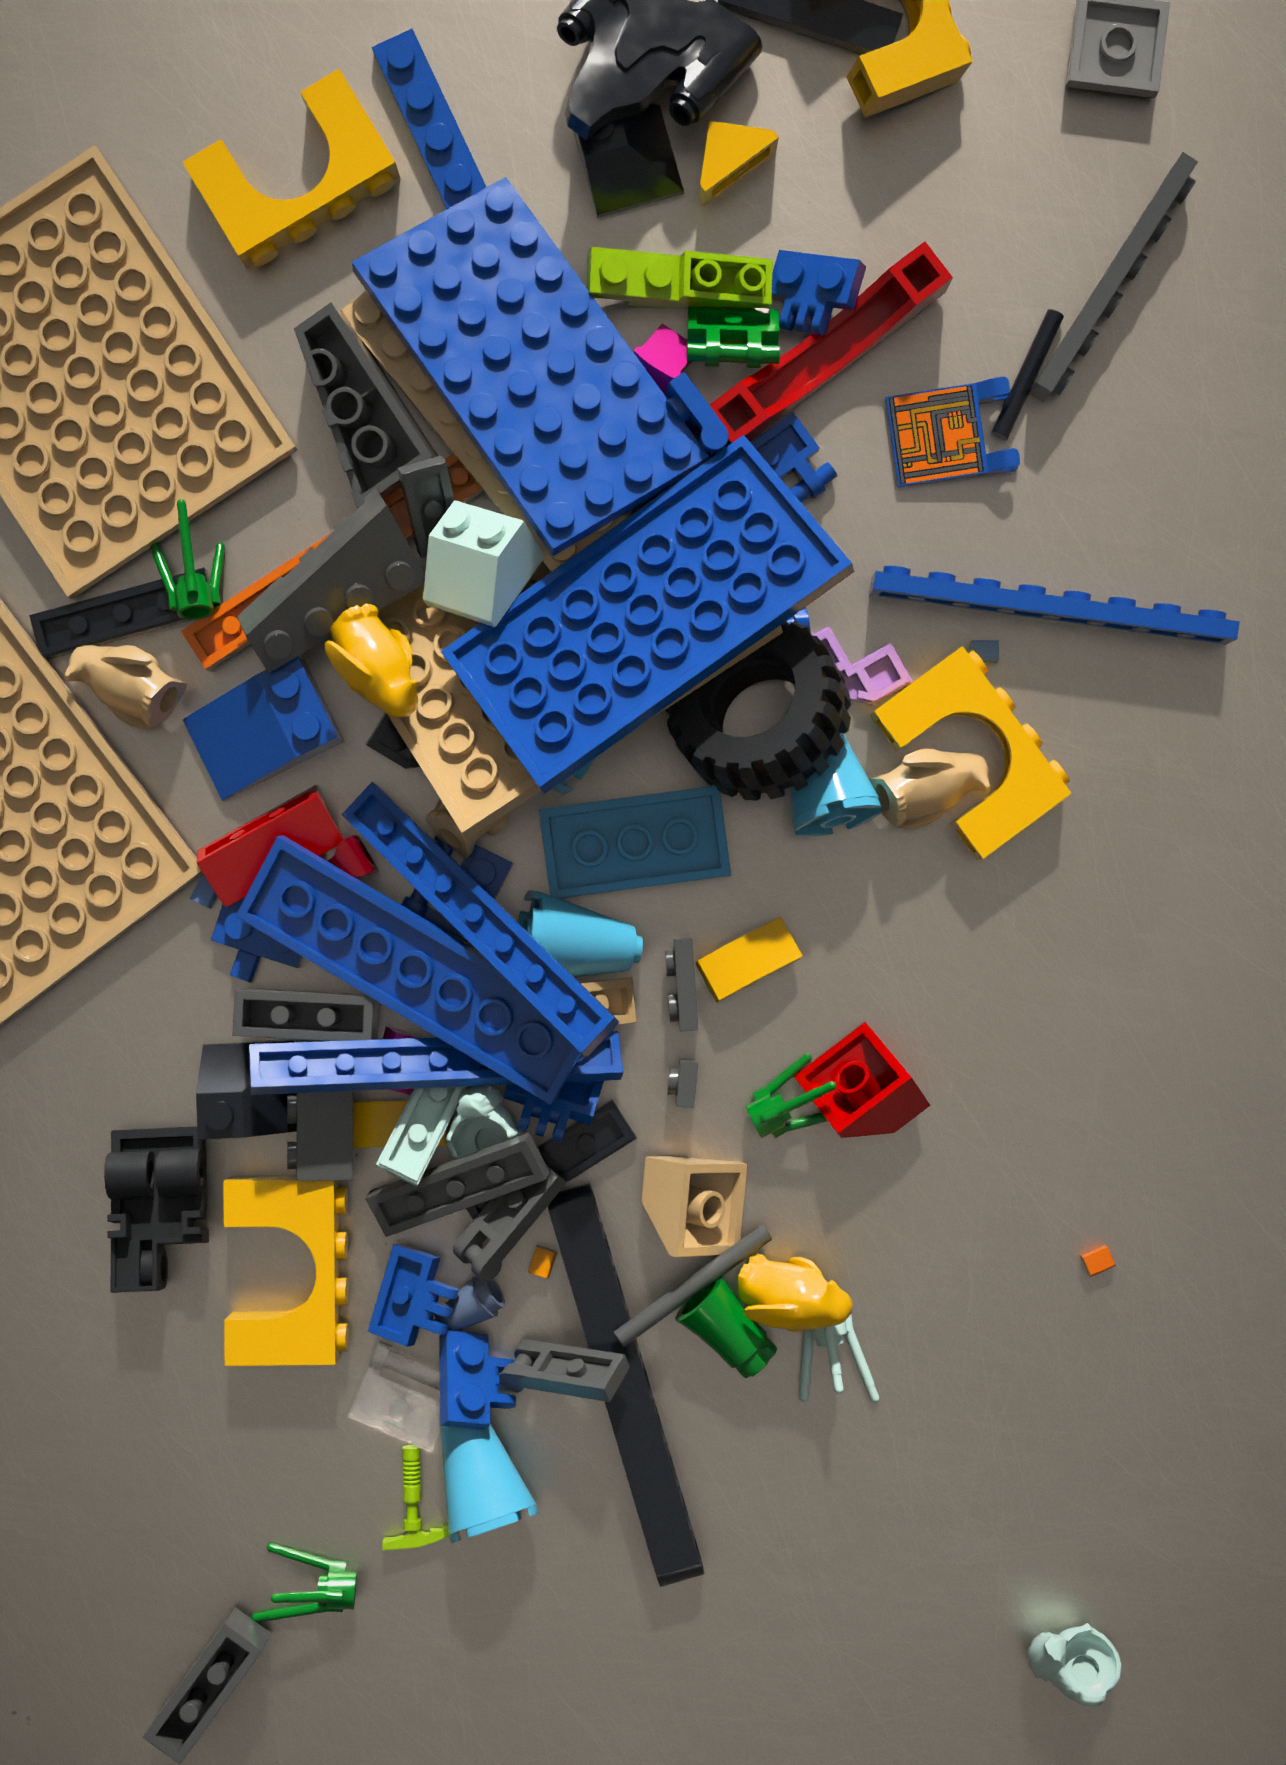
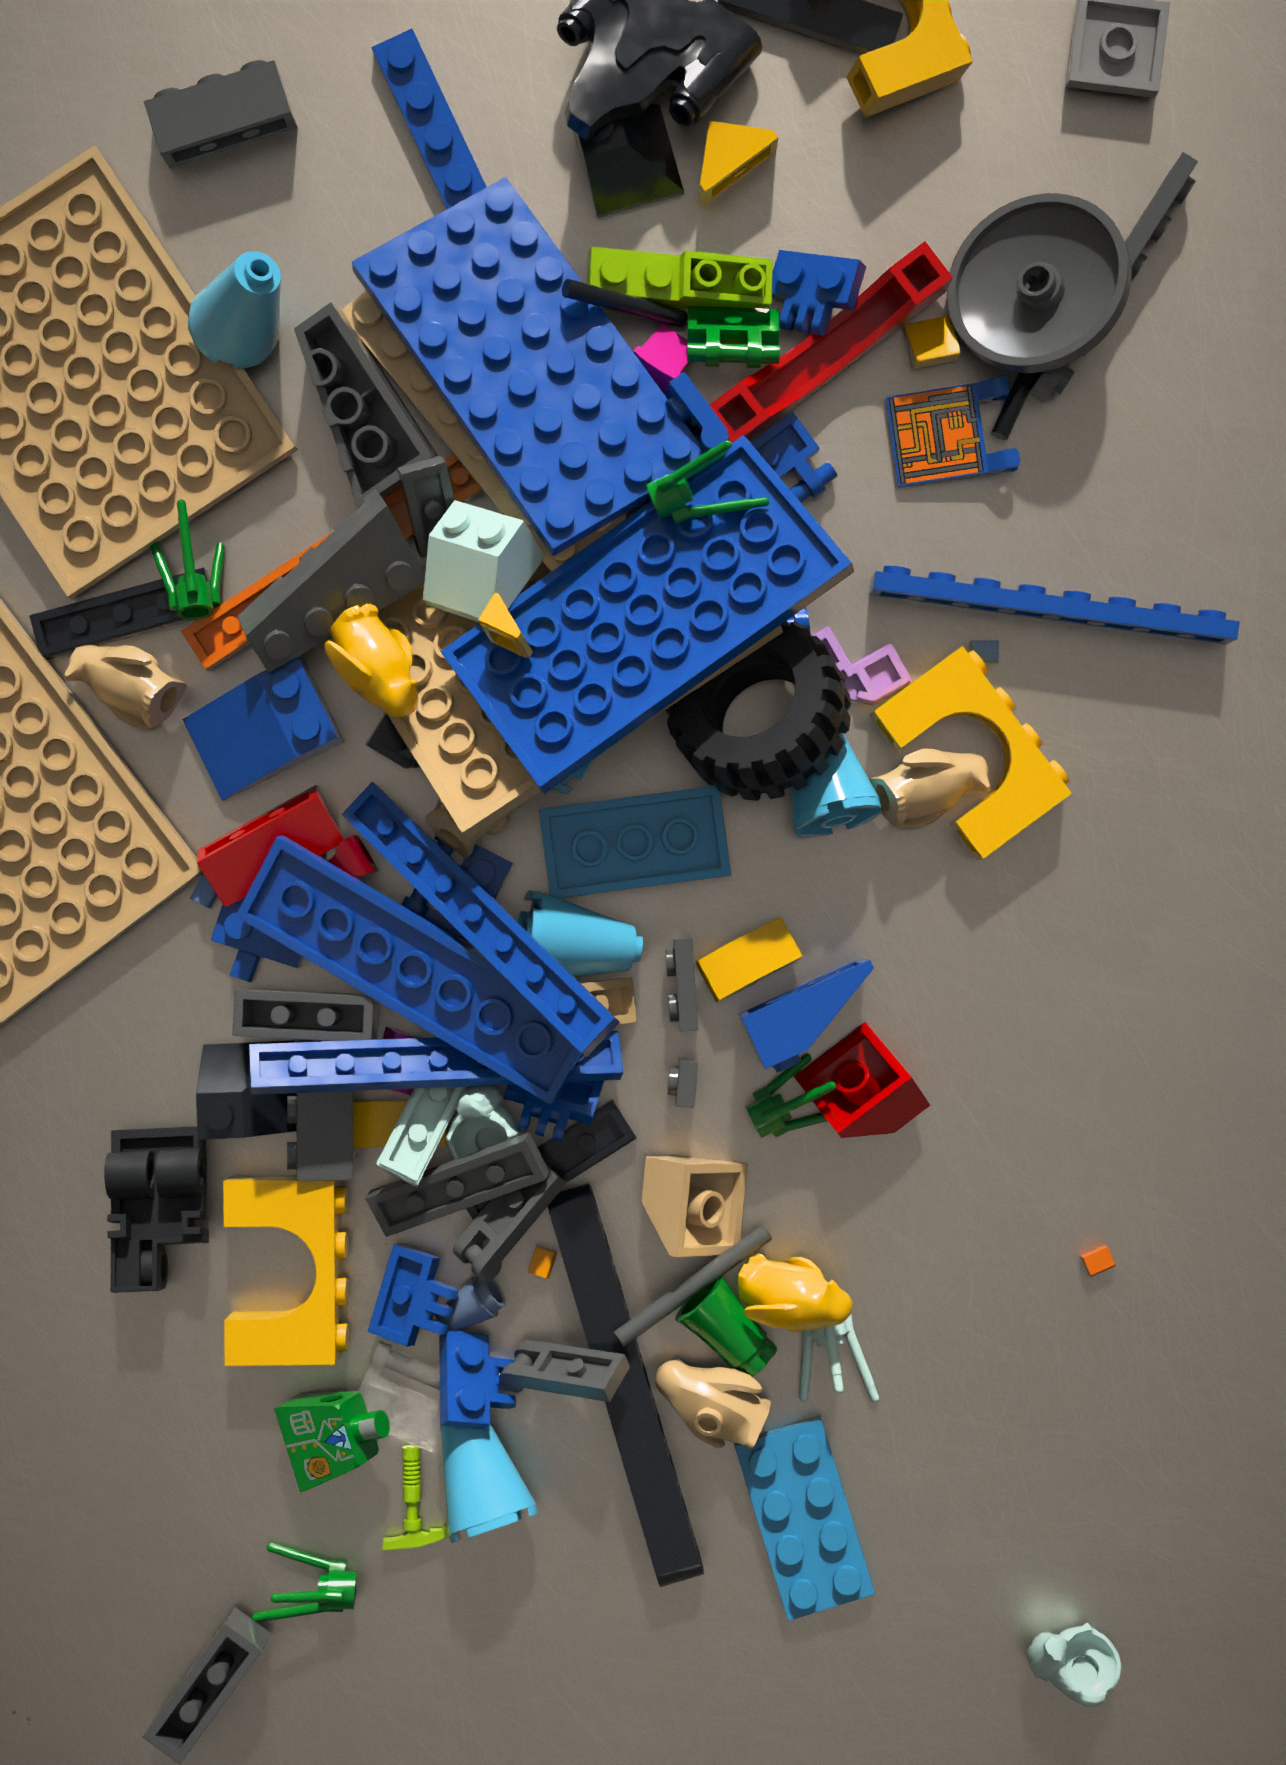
(220, 113): none -> dark grey brick
(239, 312): none -> medium azure cone
(329, 1434): none -> green torso
(356, 168): yellow arch -> none
(502, 629): none -> yellow slope
(624, 303): none -> black bar
(673, 491): none -> green plant
(715, 1402): none -> tan animal
(796, 1018): none -> blue slope
(804, 1518): none -> dark azure plate
(931, 342): none -> yellow slope
(1039, 283): none -> dark grey dish

